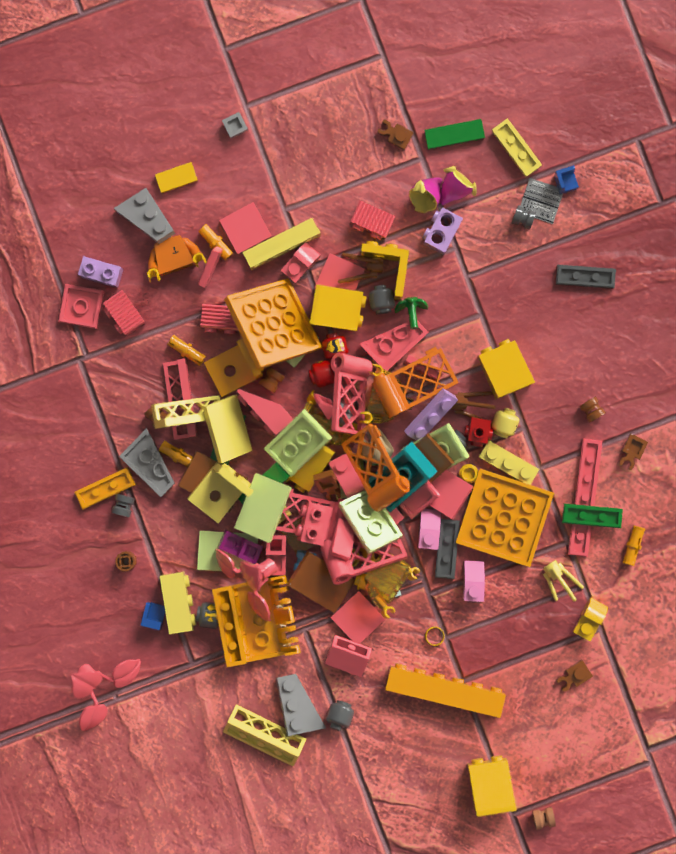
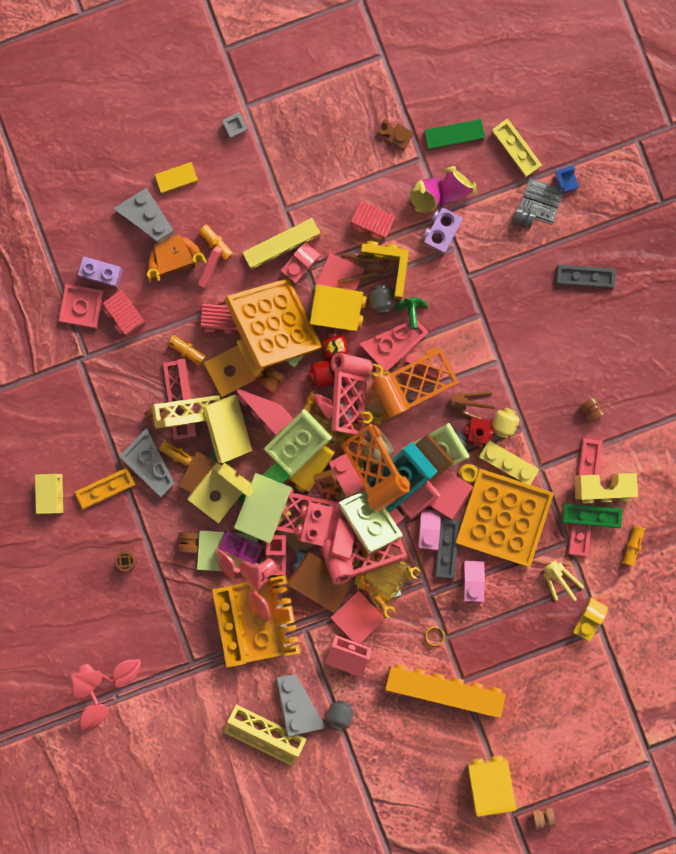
(49, 493): none -> light yellow hinge
(124, 501): dark grey wheel -> none
(153, 616): blue panel -> none
(177, 602): light yellow brick -> none
(190, 538): none -> dark orange wheel
(207, 616): dark grey head -> none
(245, 228): coral tile -> none
(431, 414): lavender plate -> none
(505, 368): yellow slope -> none
(577, 674): dark orange plate -> none
(622, 487): none -> light yellow arch
(633, 448): dark orange plate -> none

